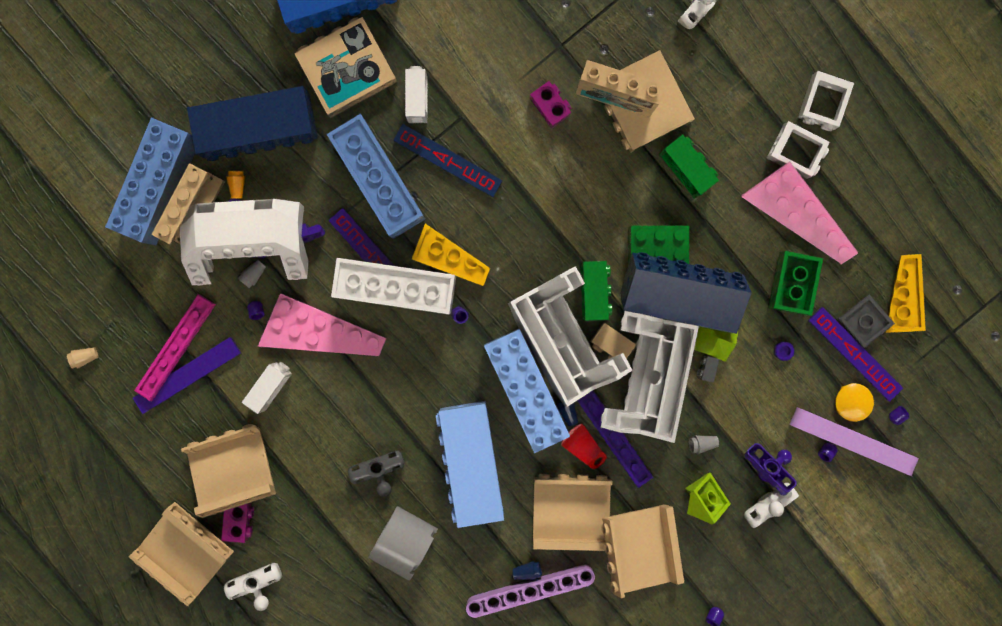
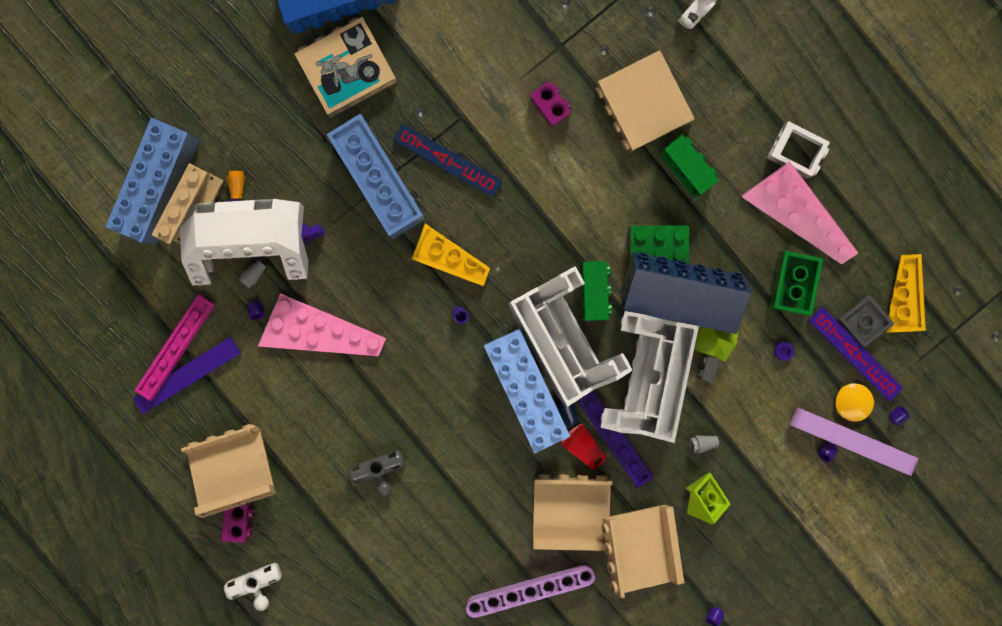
(81, 357): tan cone -> none
(181, 554): tan panel -> none
(252, 123): dark blue brick -> none
(267, 387): white window -> none
(358, 238): dark purple tile -> none
(393, 286): white brick -> none
(403, 543): light grey brick -> none
(416, 94): white window -> none
(470, 464): light blue brick -> none
(528, 571): dark blue cone -> none
(611, 342): tan brick -> none
(620, 89): tan panel -> none
(769, 505): white piece -> none
(777, 472): dark purple piece -> none
(830, 82): white window -> none

